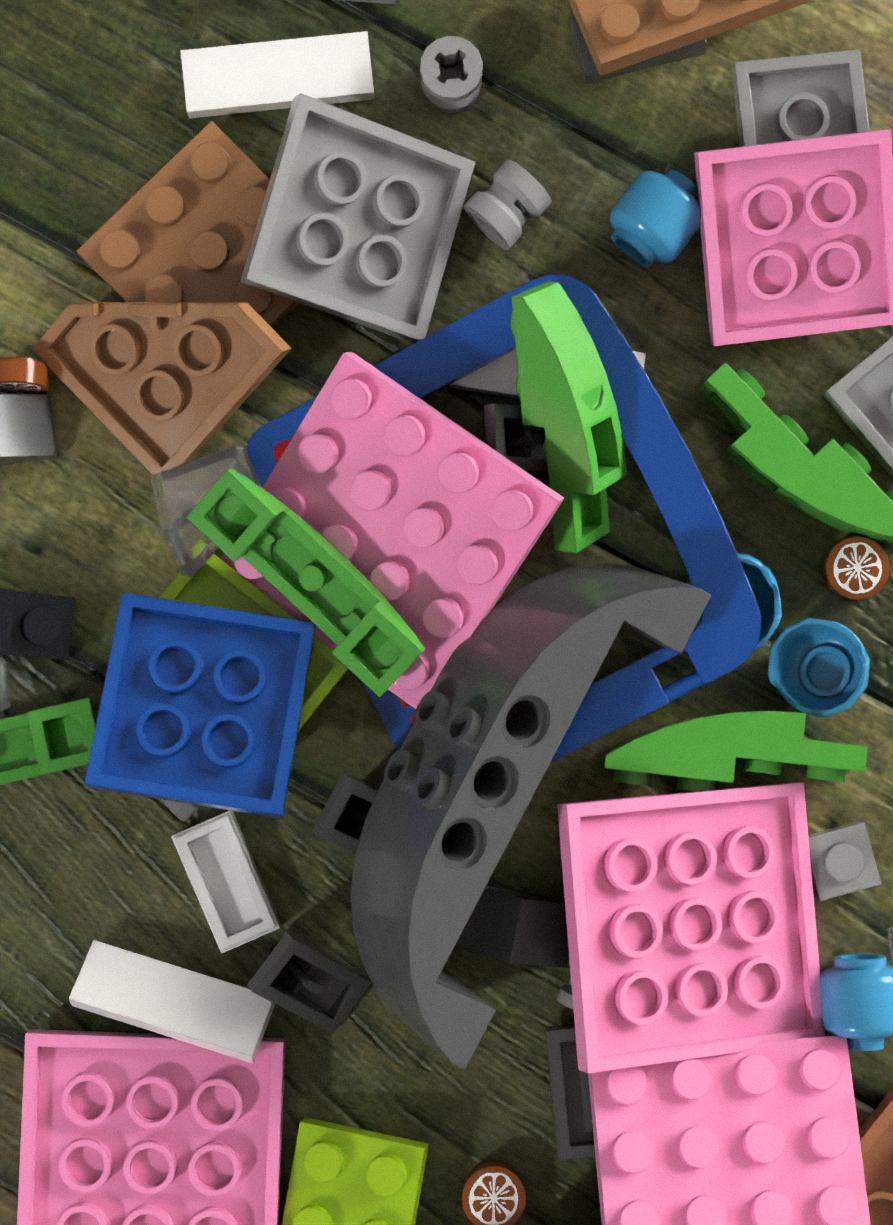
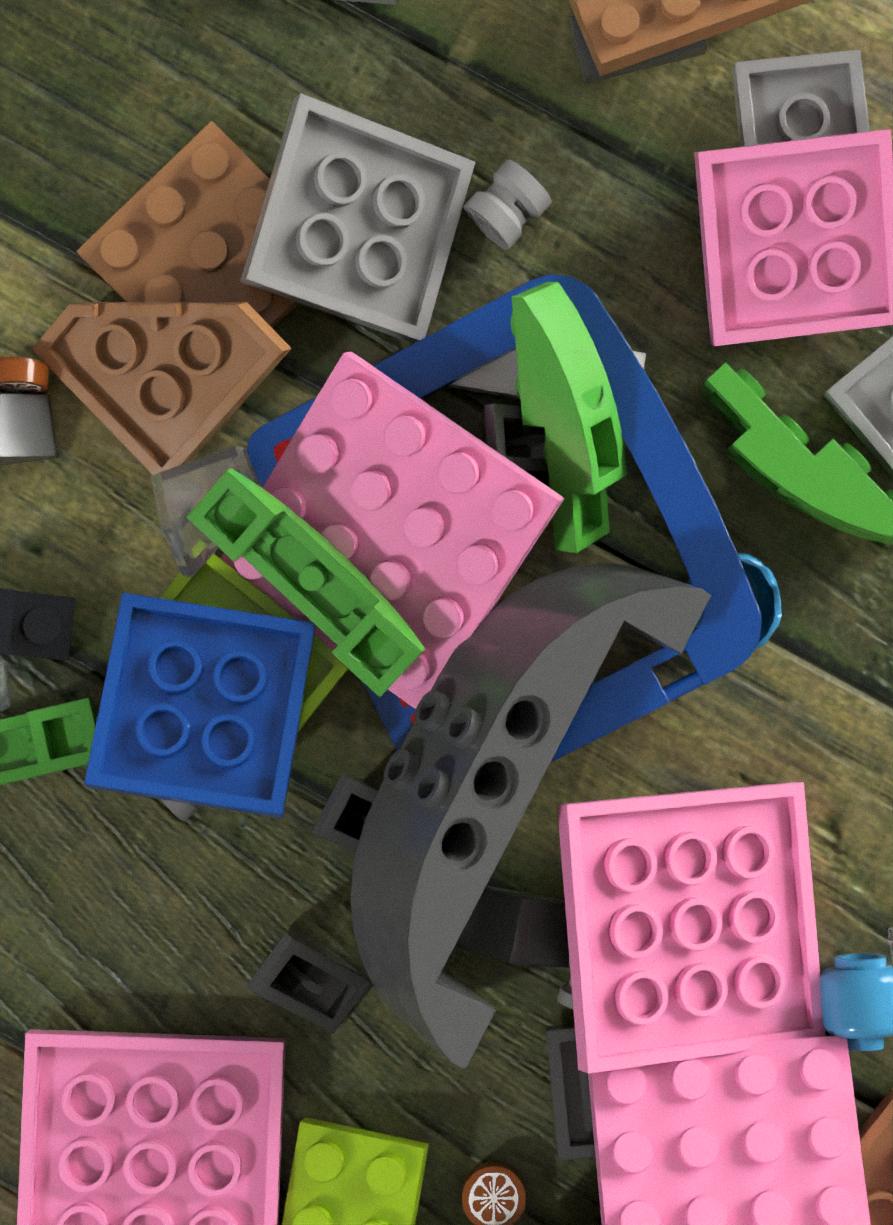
(172, 1001): white tile -> none
(226, 881): white tile -> none
(275, 72): white tile -> none
(447, 87): light grey wheel -> none
(656, 217): dark azure head -> none
(707, 746): bright green slope -> none
(819, 667): dark azure hair -> none
(842, 861): light grey plate -> none
(855, 568): dark orange tile -> none

